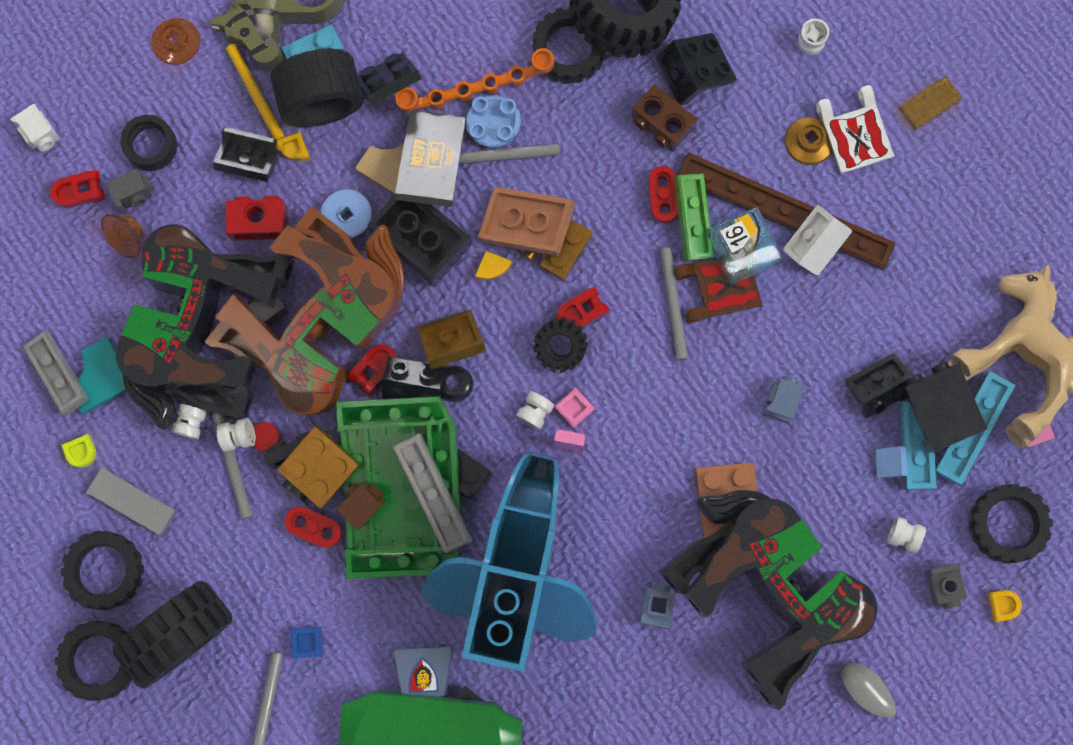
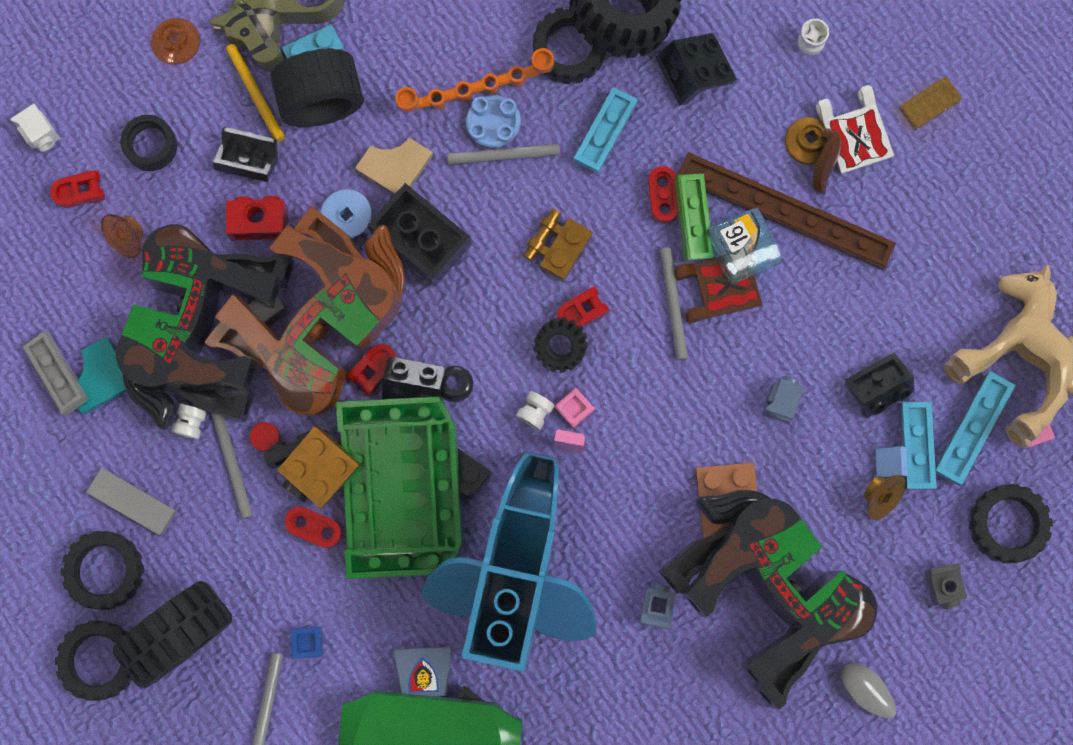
(80, 451): neon yellow tile -> none
(130, 190): dark grey brick -> none
(236, 434): white wheel -> none
(293, 147): yellow tile -> none
(361, 503): reddish brown brick -> none
(388, 77): black plate -> none
(430, 158): tile -> none
(432, 493): light grey tile -> none
(451, 339): pearl gold plate -> none
(492, 266): yellow tile -> none
(526, 221): nougat plate -> none
(605, 130): none -> medium azure plate
(669, 113): reddish brown brick -> none
(817, 240): white panel -> none
(826, 159): none -> reddish brown arm
(884, 495): none -> pearl gold piece
(906, 535): white wheel -> none
(943, 406): black panel -> none
(1004, 605): yellow tile -> none

